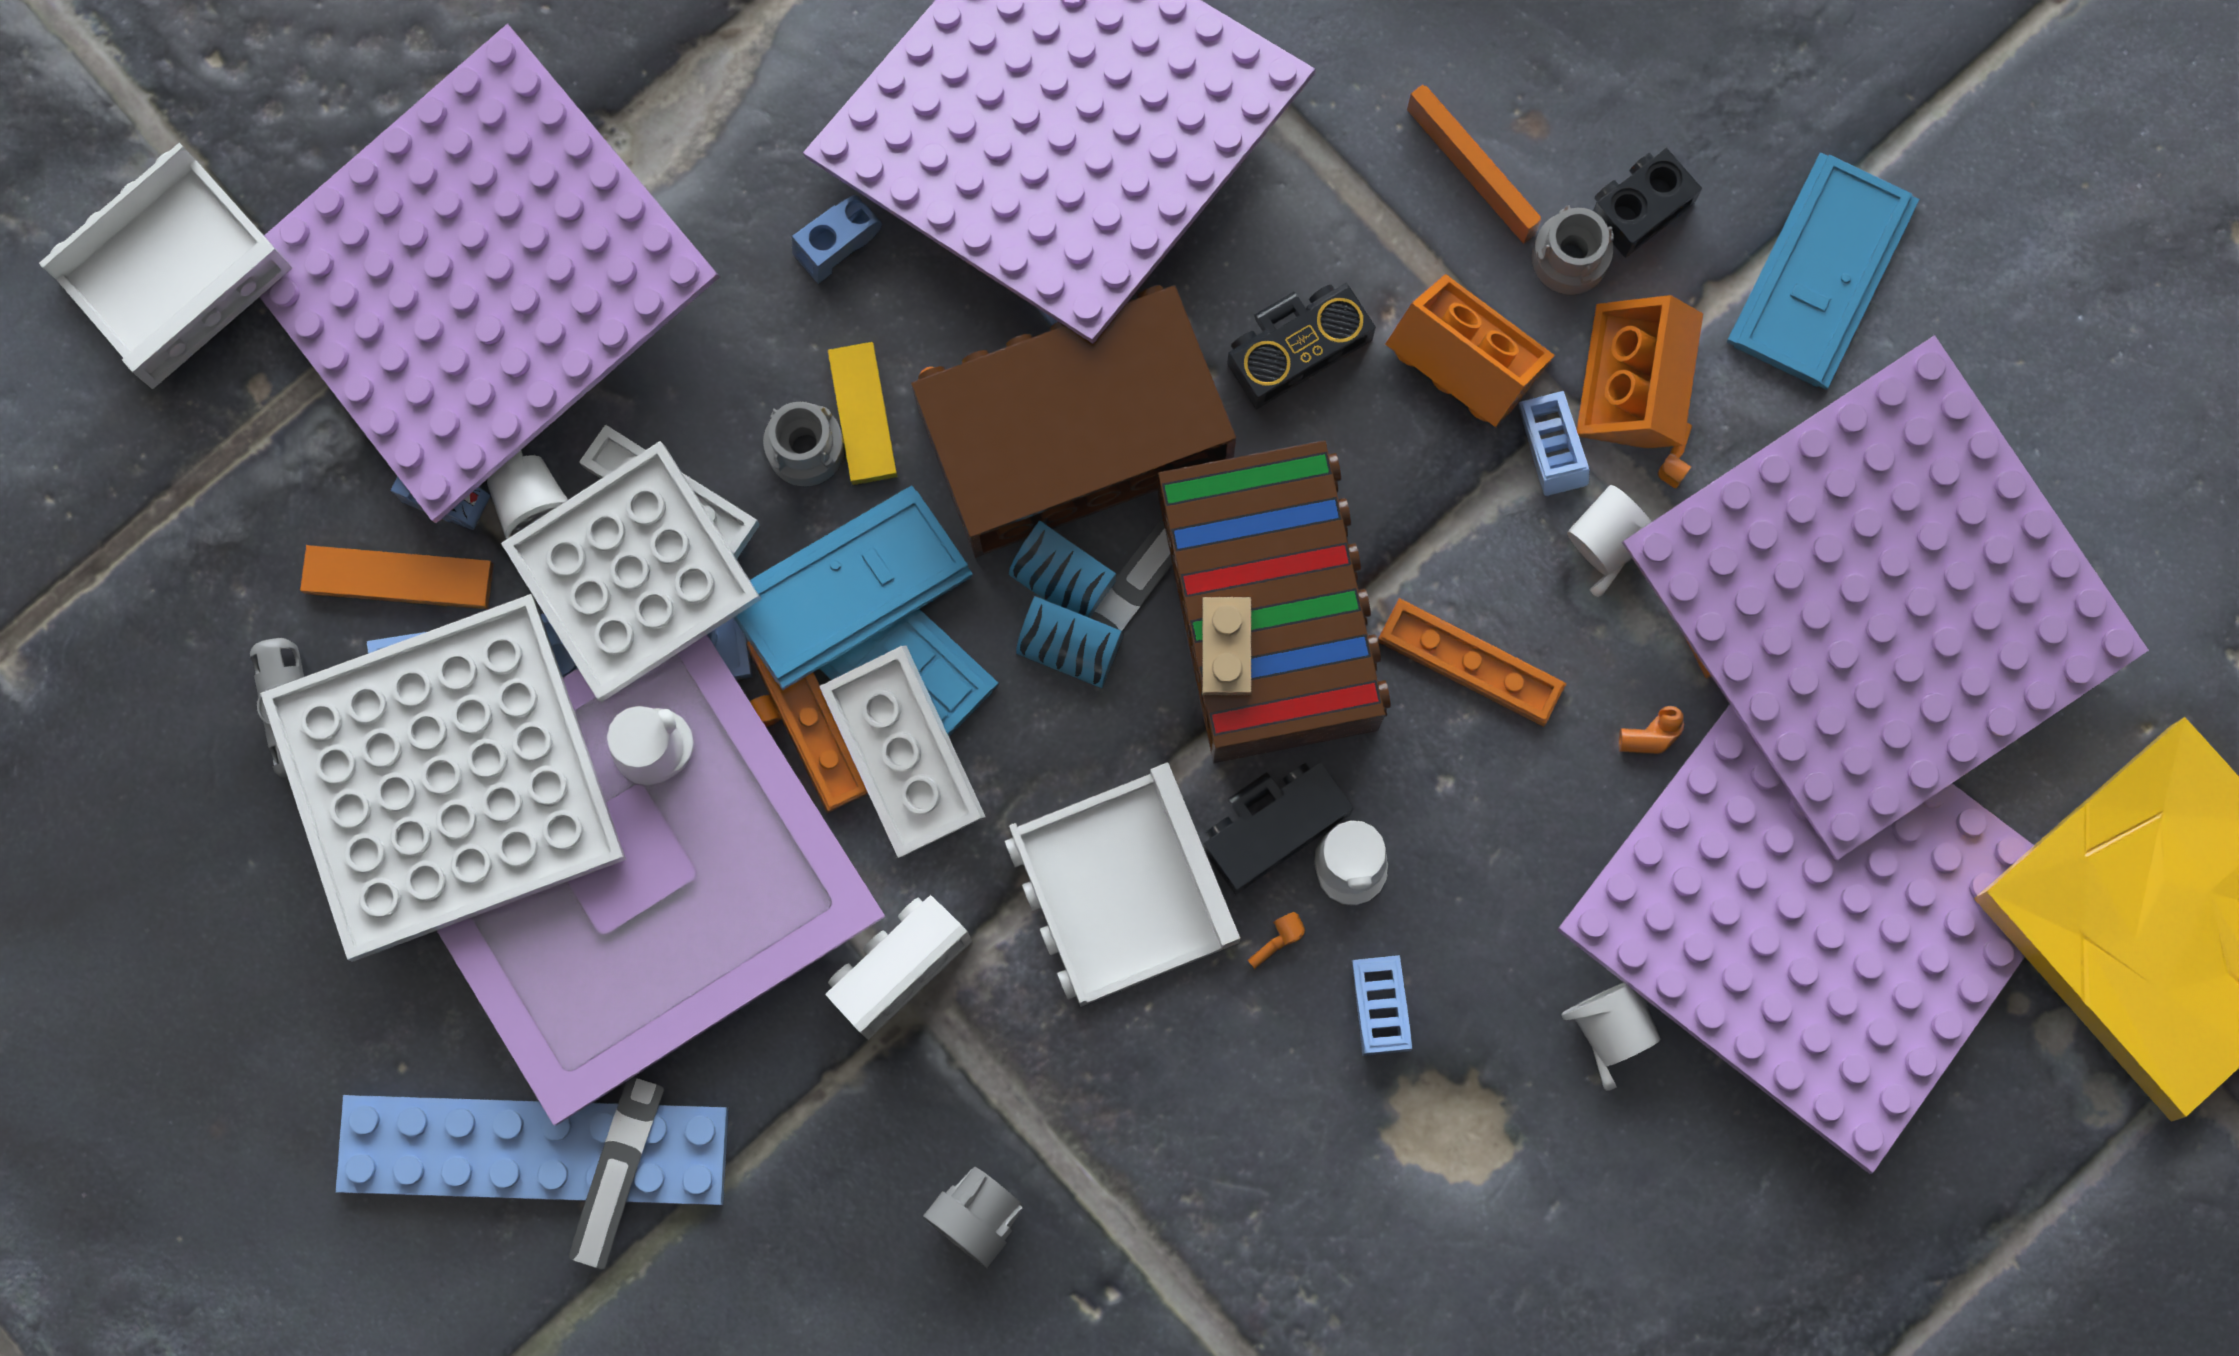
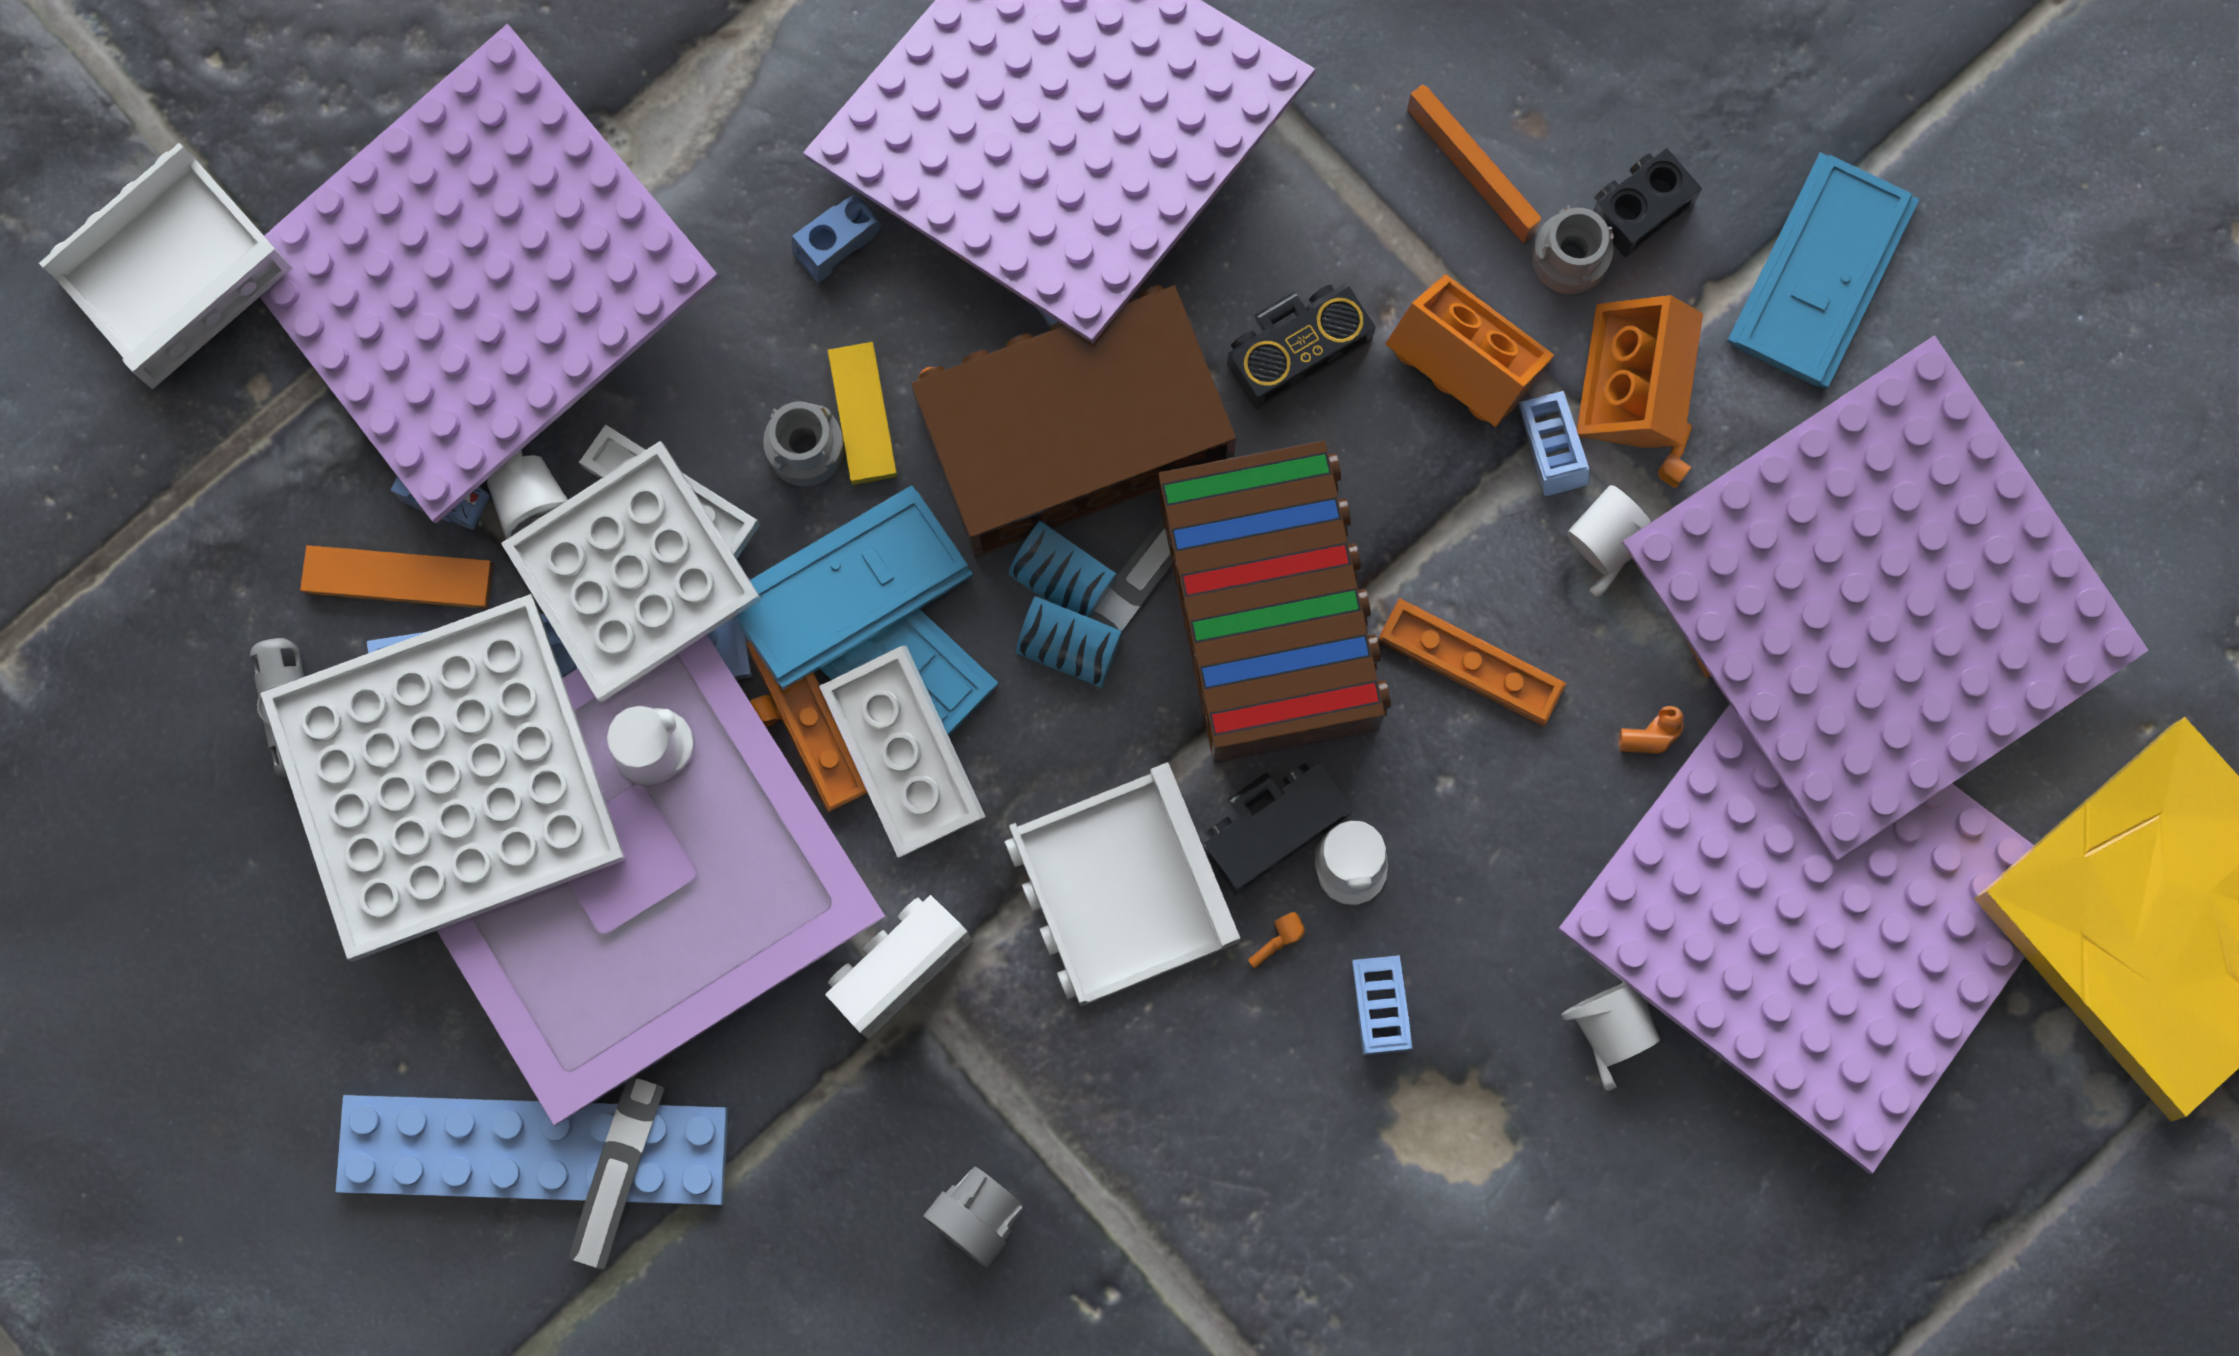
(1226, 645): tan plate -> none

